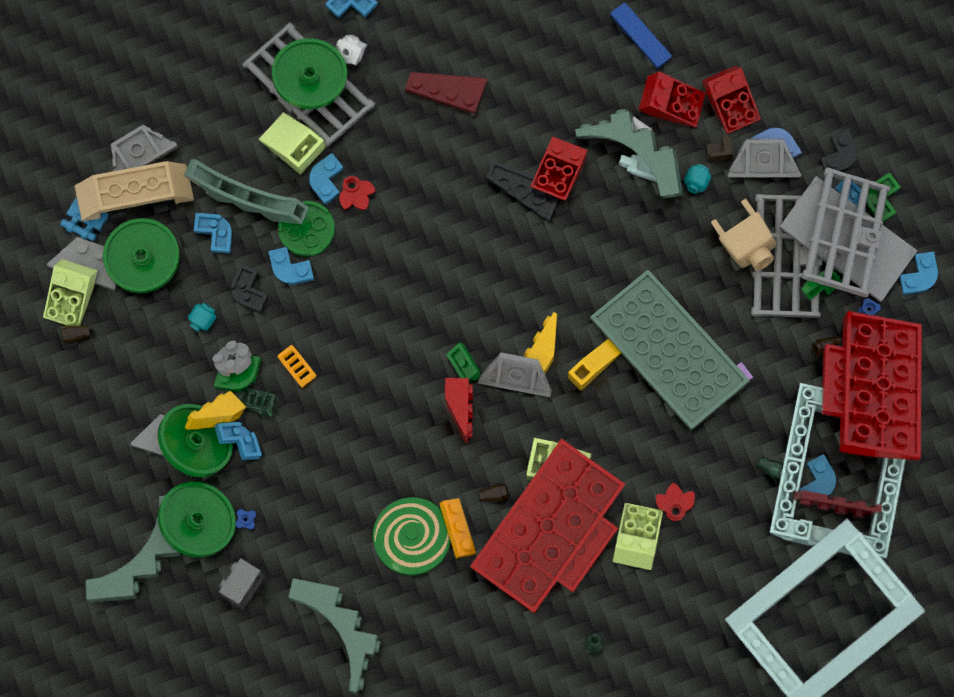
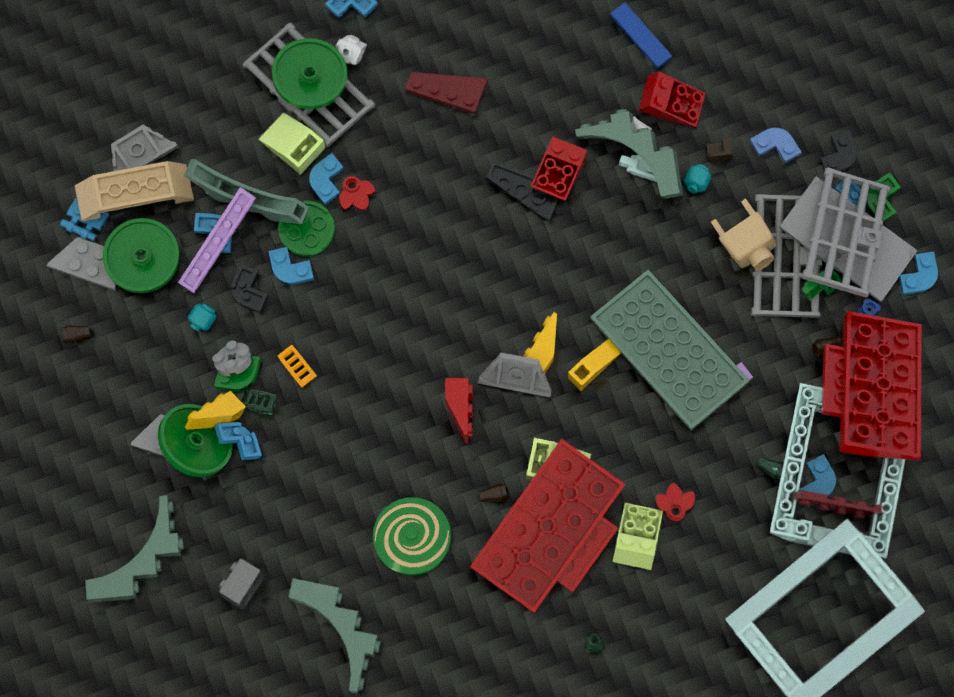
(69, 292): yellowish green slope -> none
(196, 519): green dish -> none
(217, 240): none -> lavender tile
(244, 514): blue plate -> none
(457, 528): light orange plate -> none
(463, 362): green plate -> none
(731, 99): red slope -> none
(764, 159): light grey wing -> none

